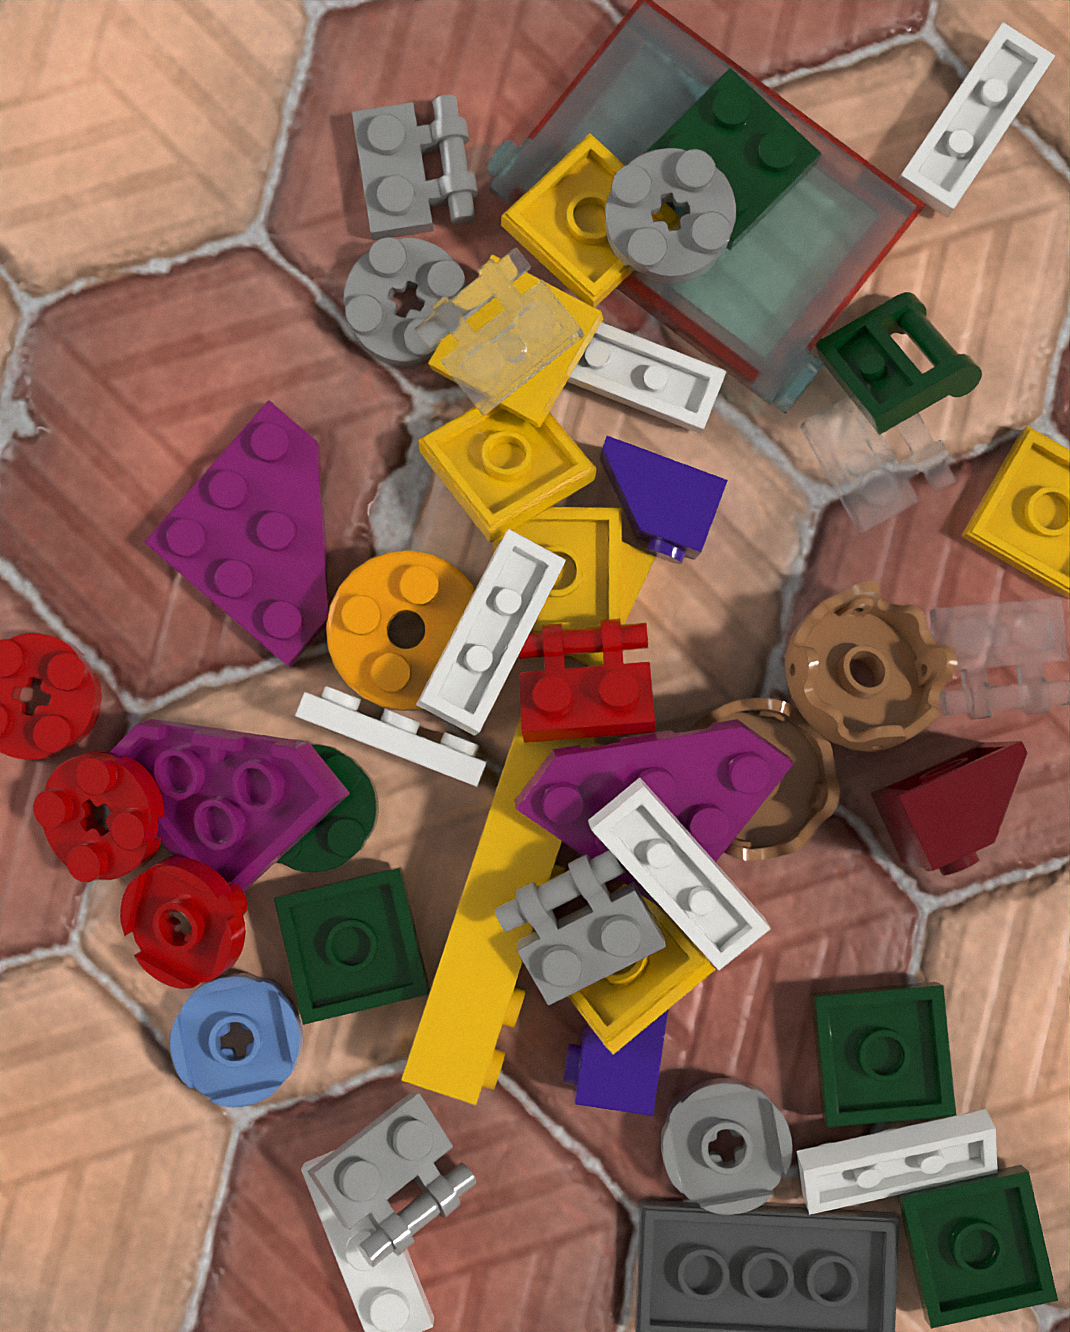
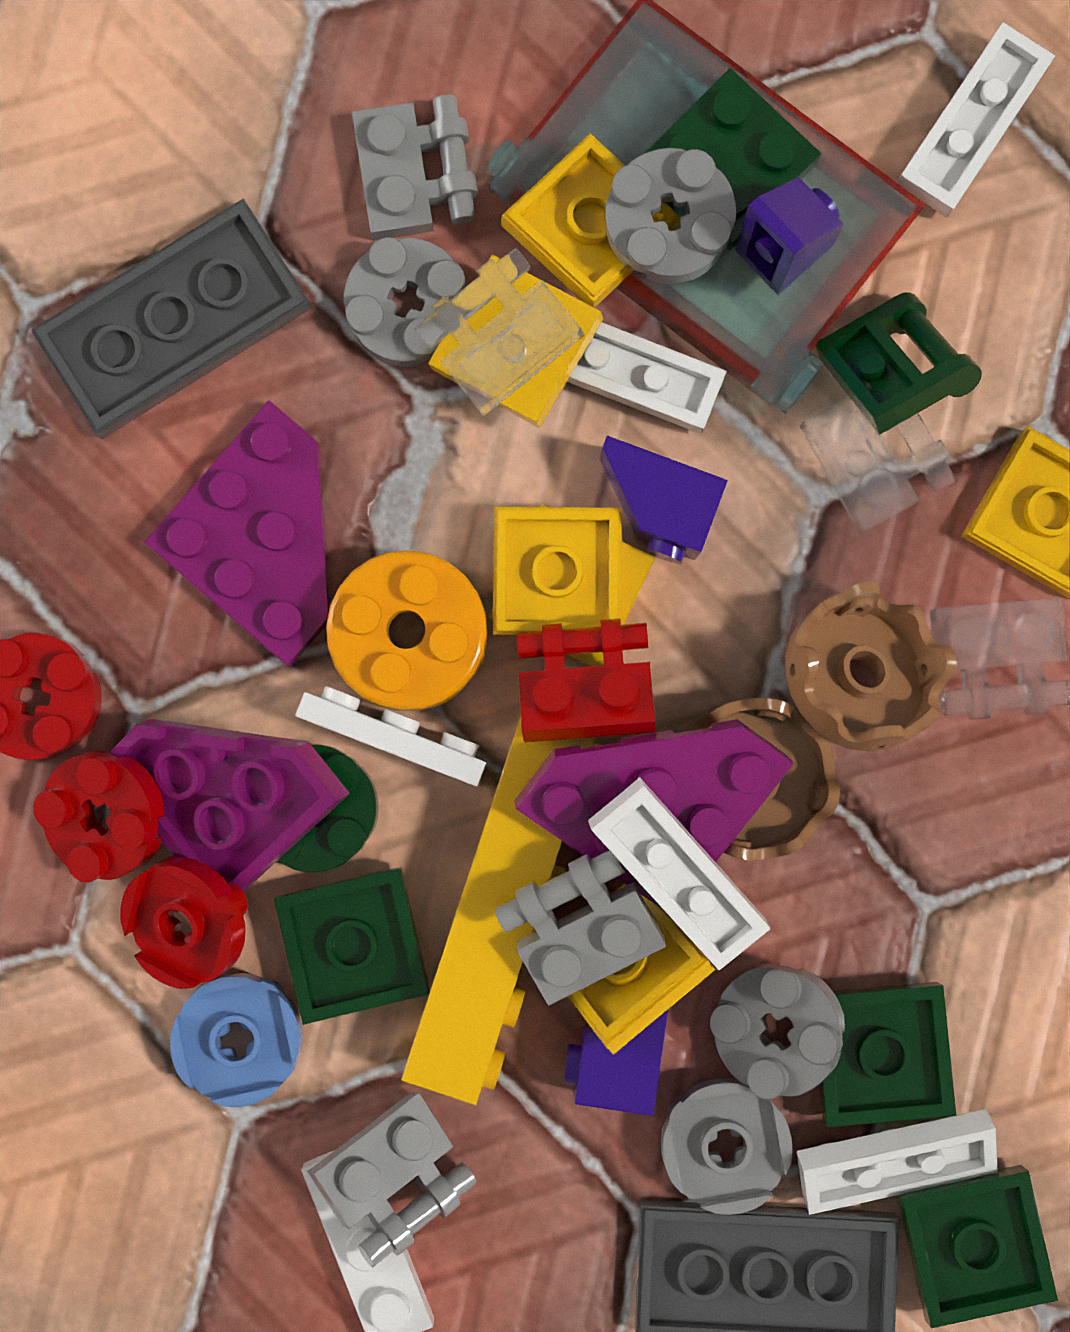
(171, 319): none -> dark grey tile
(491, 632): white plate -> none
(505, 466): yellow tile -> none
(766, 1065): none -> light grey plate
(787, 232): none -> dark purple slope
(952, 807): dark red slope -> none

